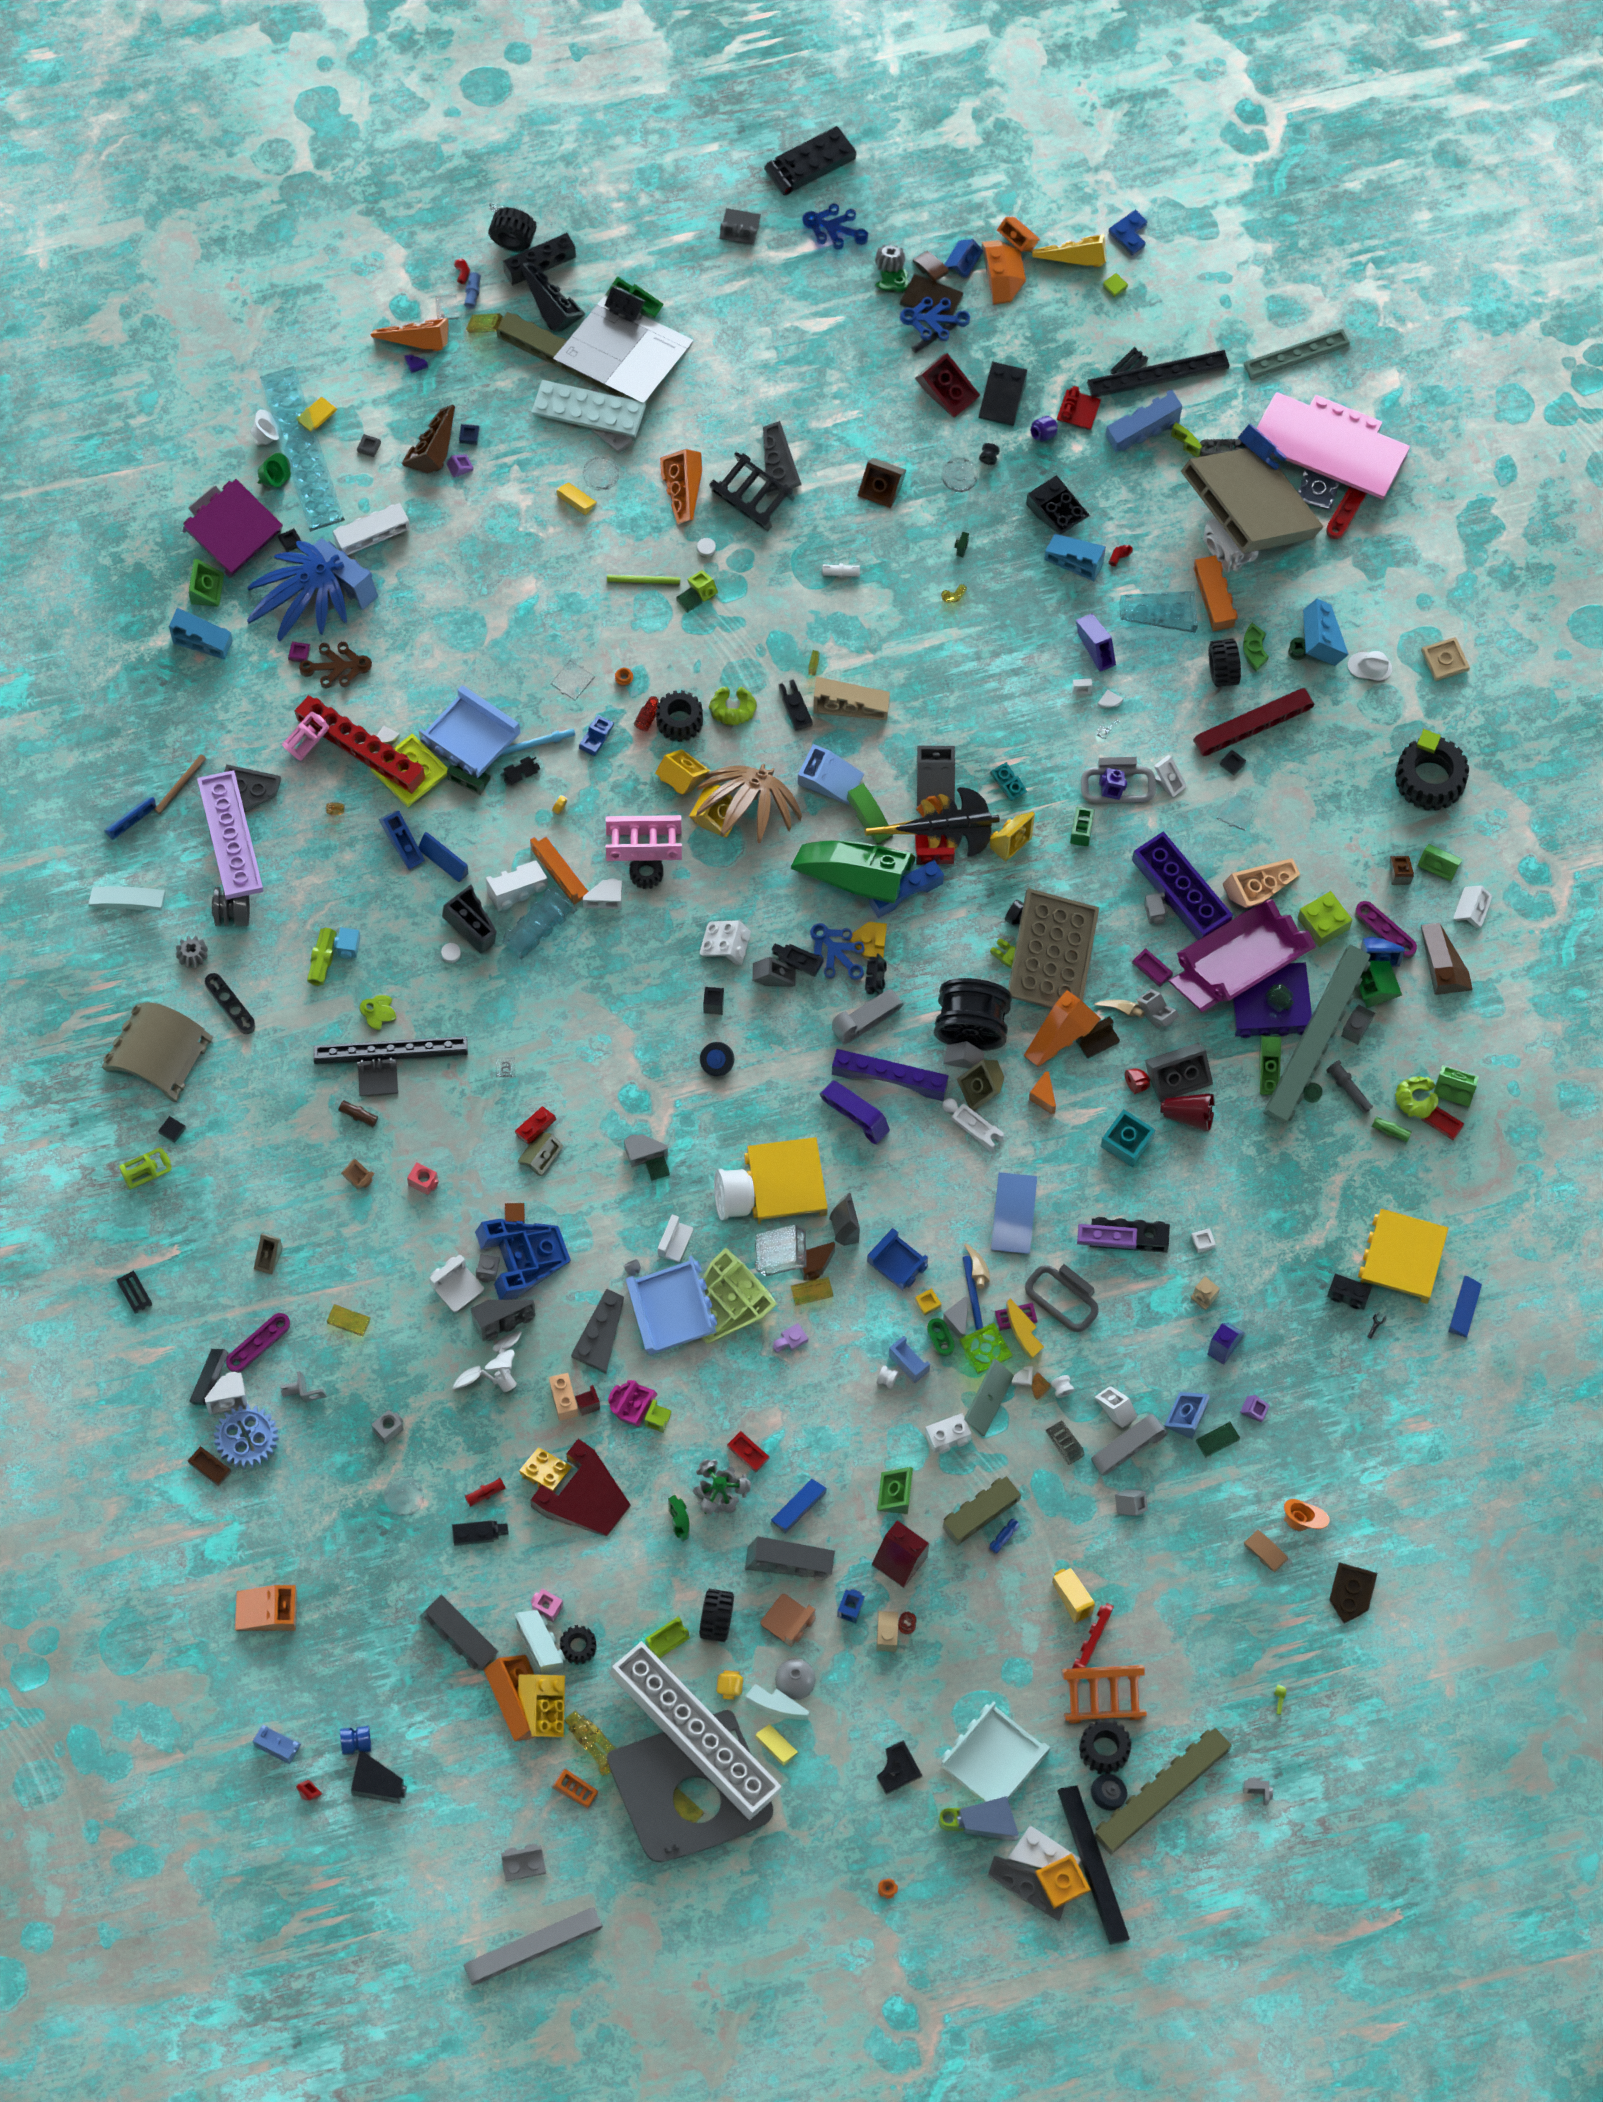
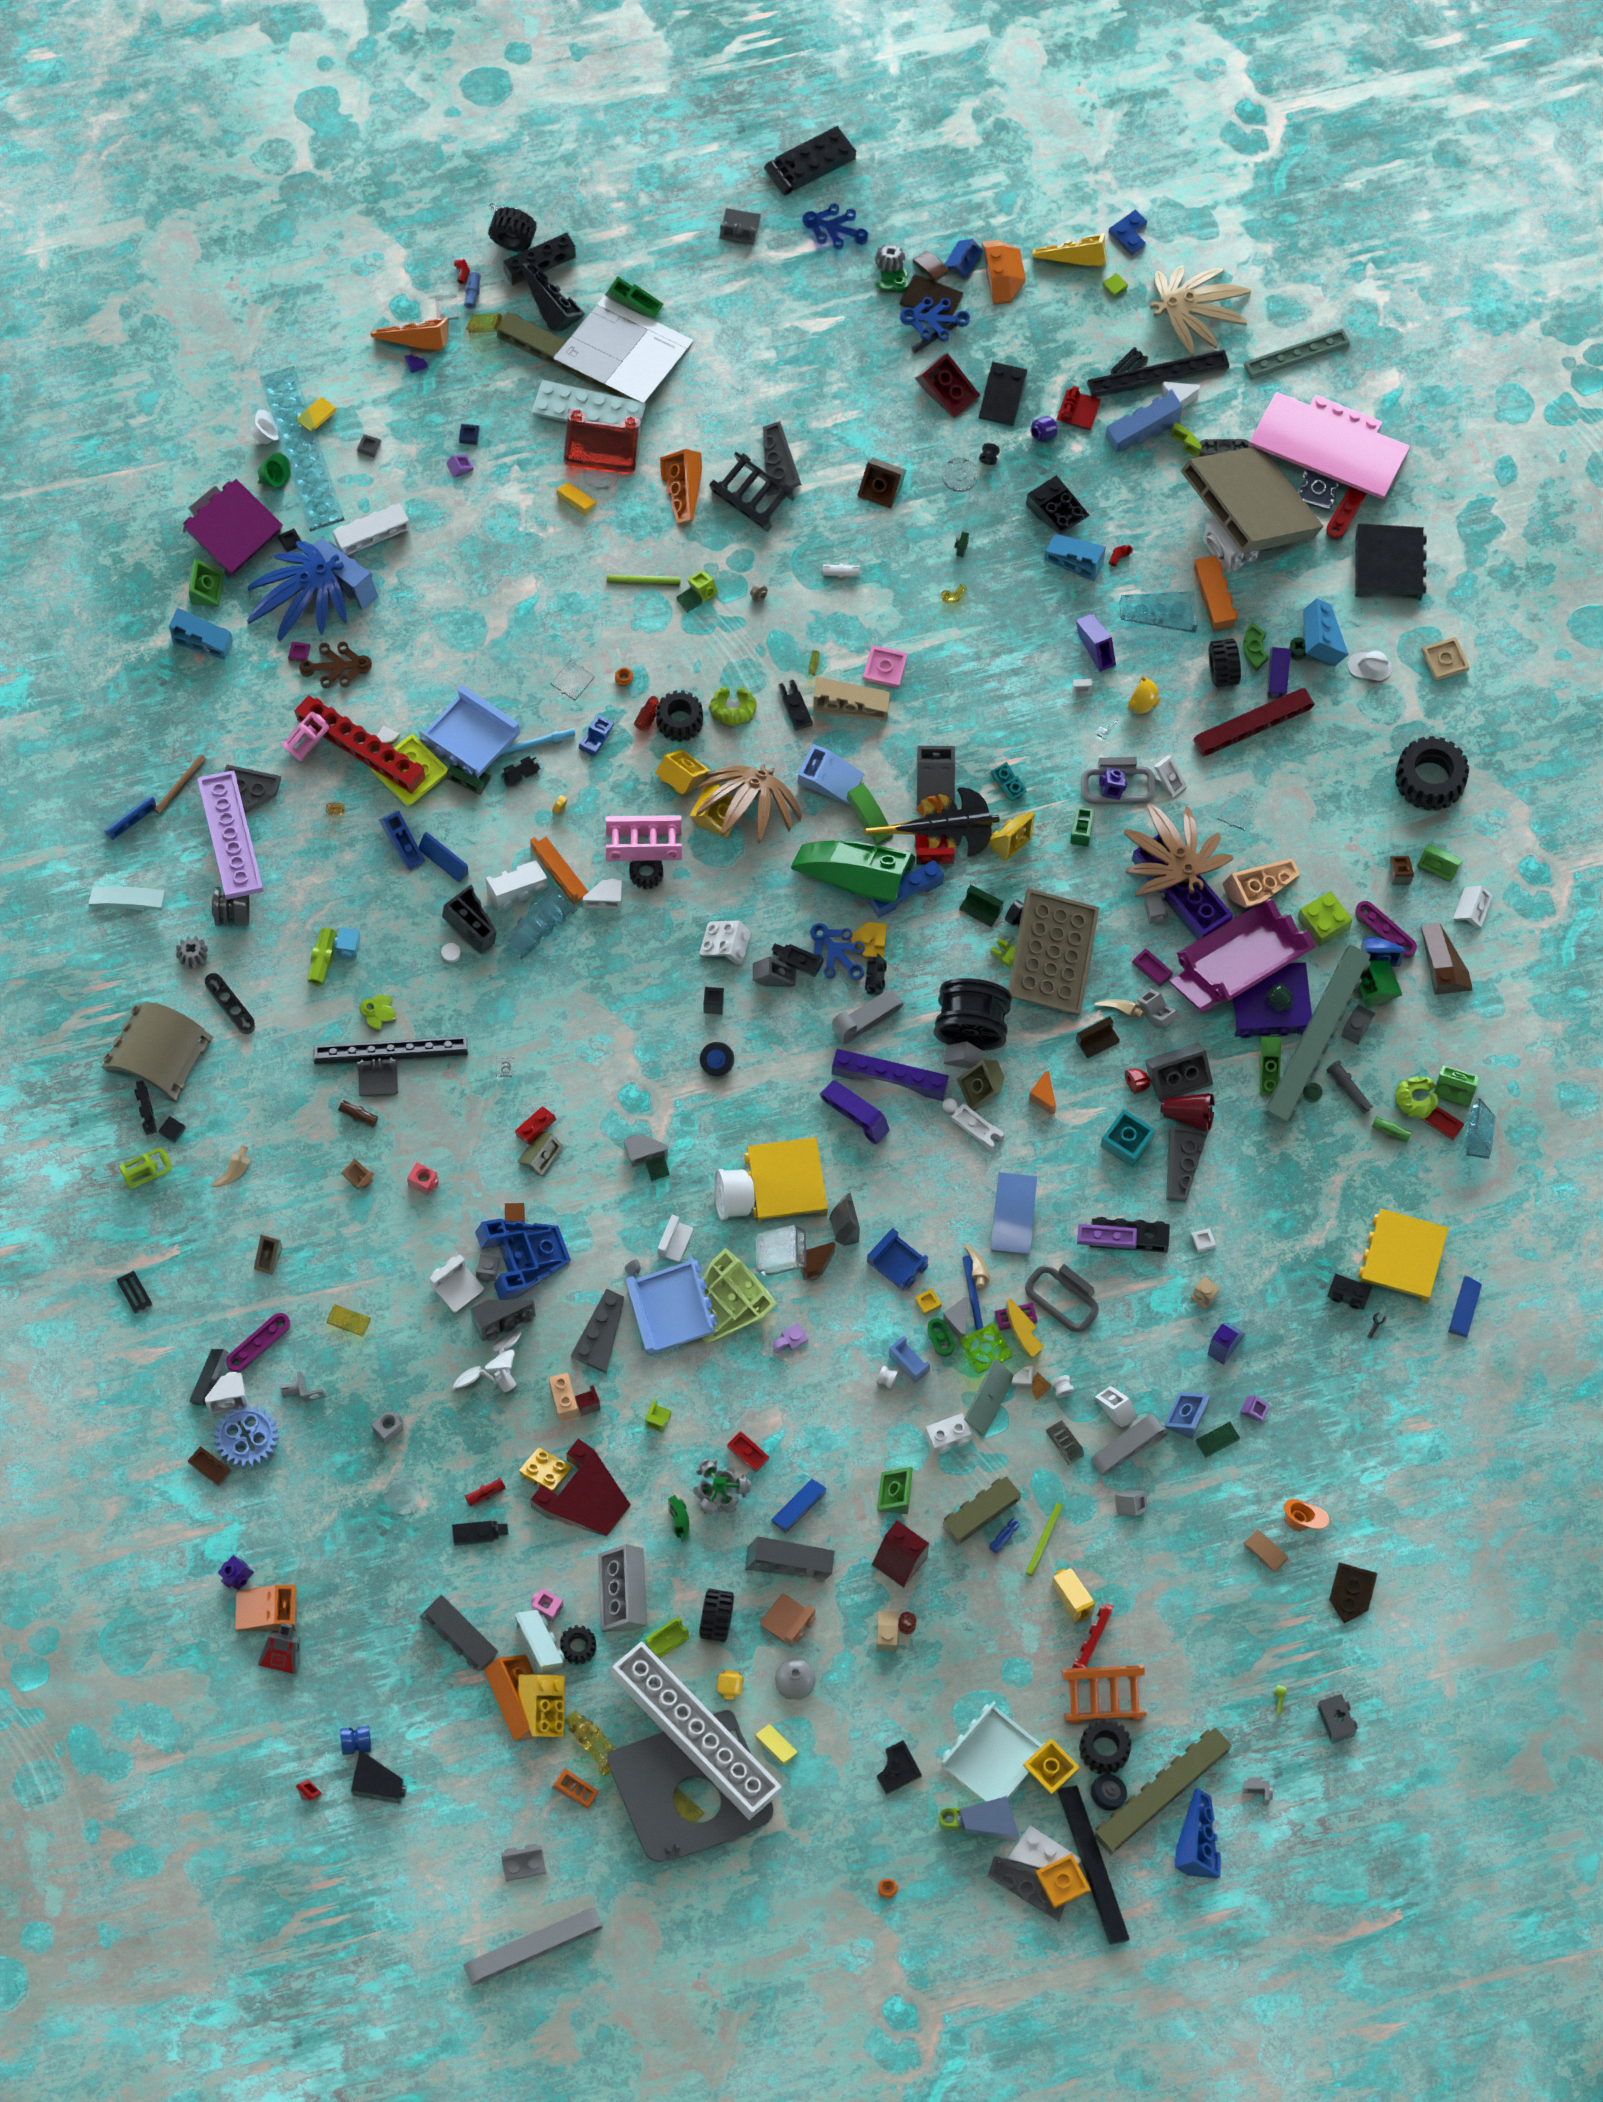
(146, 1109): none -> black hinge
(235, 1572): none -> dark purple brick
(237, 1166): none -> tan bar
(276, 1744): medium blue hinge -> none
(281, 1650): none -> torso
(433, 444): reddish brown wedge -> none
(602, 444): none -> clear red windscreen
(622, 1589): none -> light grey slope
(624, 303): black bracket -> none
(631, 1402): dark pink slope -> none
(706, 547): white tile -> none
(759, 592): none -> dark tan plate
(776, 1704): light aqua slope -> none
(811, 1291): clear yellow tile -> none
(848, 1613): blue brick -> none
(885, 666): none -> bright pink plate
(981, 906): none -> dark green panel
(1018, 234): orange brick -> none
(1044, 1539): none -> lime bar
(1051, 1766): none -> yellow slope
(1064, 1024): orange wedge -> none
(1110, 700): white tile -> none
(1144, 697): none -> yellow cylinder
(1181, 301): none -> tan plant
(1182, 860): none -> medium nougat plant
(1183, 1159): none -> dark grey wing
(1185, 392): none -> white slope
(1196, 1846): none -> blue wedge
(1232, 762): black tile -> none
(1261, 445): blue hinge -> none
(1278, 671): none -> dark purple slope
(1335, 1729): none -> dark grey brick
(1390, 559): none -> black panel
(1428, 741): lime tile -> none
(1479, 1131): none -> clear light blue slope

